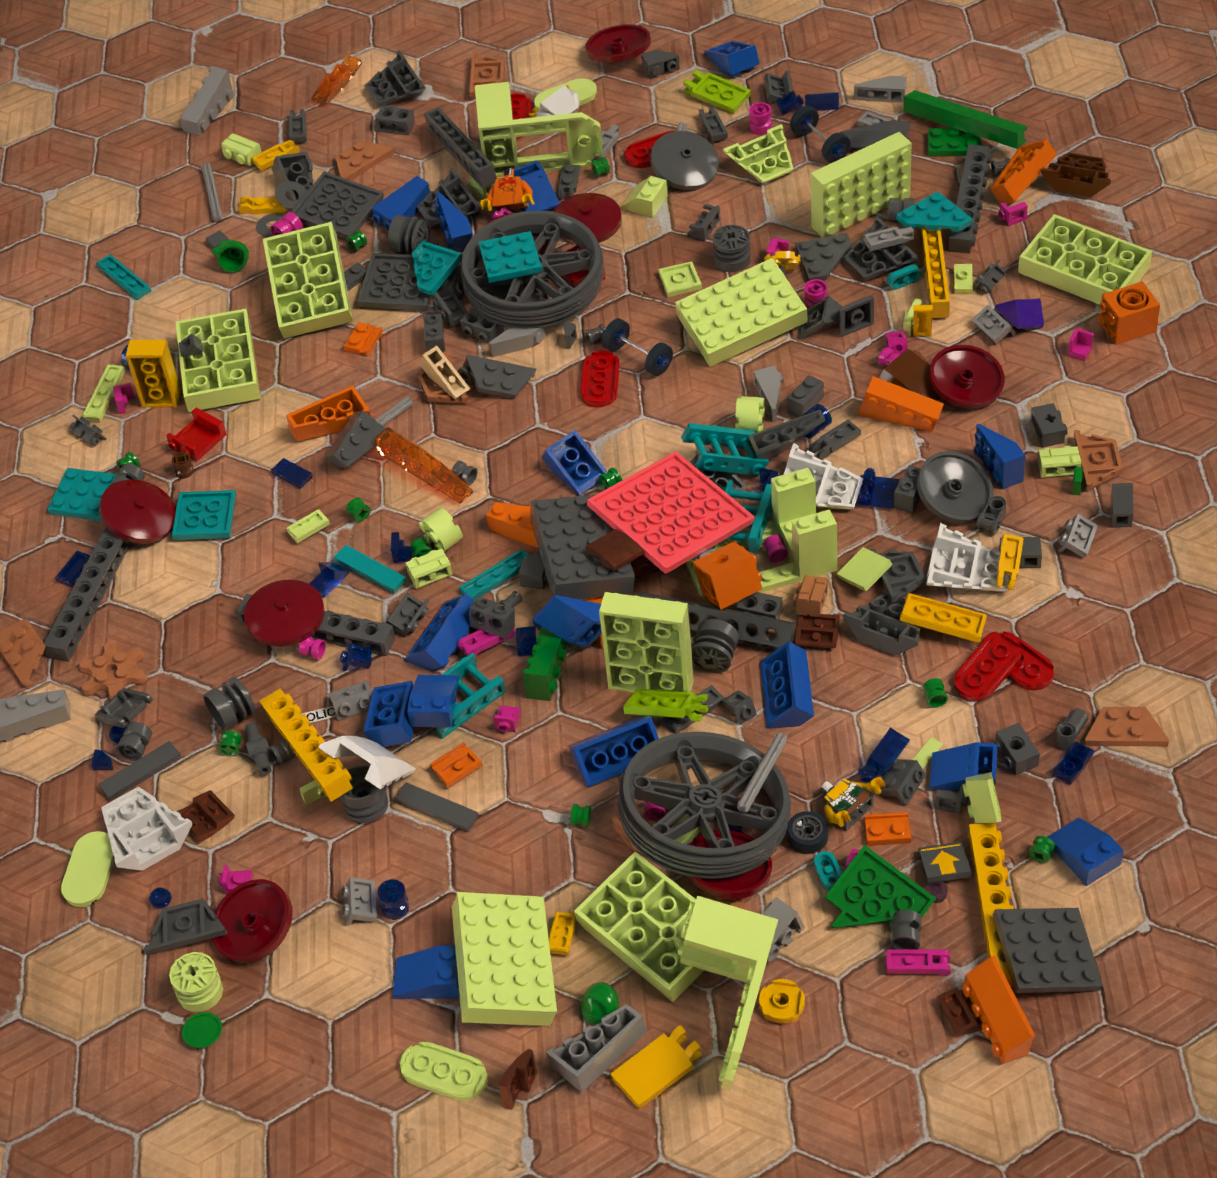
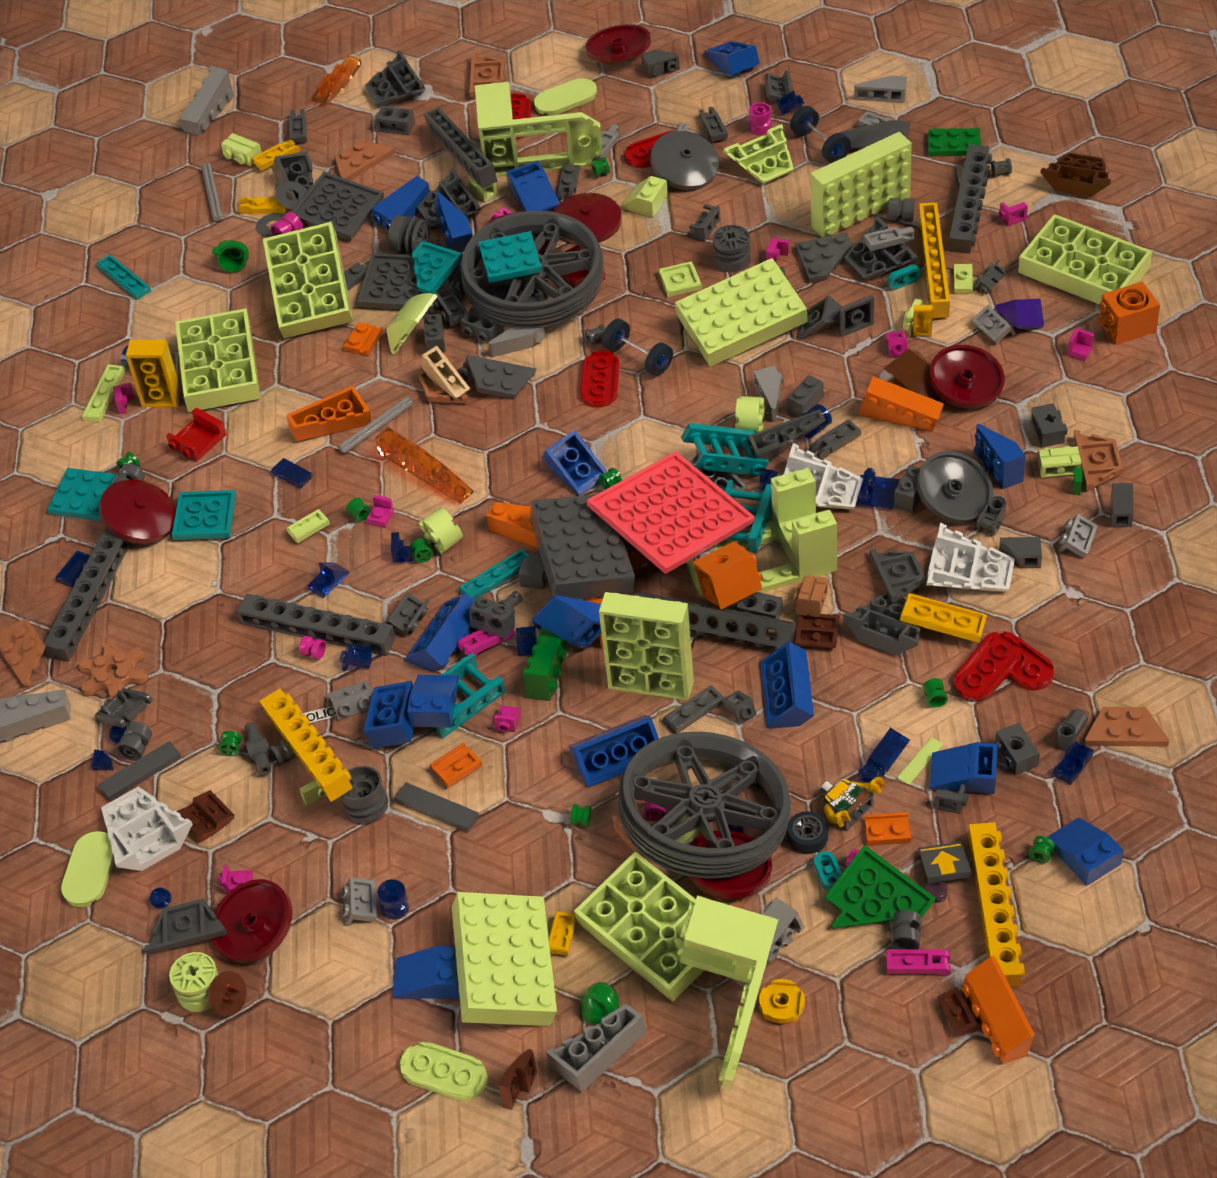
(92, 433): dark grey hinge -> none
(182, 465): reddish brown wheel -> none
(190, 346): dark grey slope -> none
(202, 1029): green piece -> none
(214, 239): dark grey tile -> none
(226, 705): dark grey wheel -> none
(227, 993): none -> copper piece
(284, 613): dark red dish -> none
(354, 440): dark grey wedge -> none
(356, 240): green wheel -> none
(370, 569): teal tile -> none
(381, 511): none -> dark pink bracket
(384, 764): white wedge -> none
(407, 319): none -> yellowish green wedge
(428, 568): yellowish green brick -> none
(464, 472): dark grey wheel -> none
(508, 193): orange torso -> none
(560, 102): white torso -> none
(570, 333): dark grey slope -> none
(615, 549): copper slope -> none
(656, 1067): yellow tile -> none
(666, 704): lime tile -> none
(714, 645): dark grey wheel -> none
(716, 91): lime tile -> none
(762, 772): light grey axle -> none
(776, 550): dark pink wheel -> none
(785, 259): yellow plate -> none
(814, 291): dark pink wheel -> none
(823, 101): clear blue tile -> none
(864, 569): yellowish green tile -> none
(887, 356): dark pink wheel -> none
(903, 780): dark grey bracket -> none
(935, 213): teal plate -> none
(965, 119): green tile -> none
(983, 798): yellowish green slope -> none
(1009, 559): yellow hinge -> none
(1022, 170): orange wedge -> none
(1047, 950): dark grey plate -> none

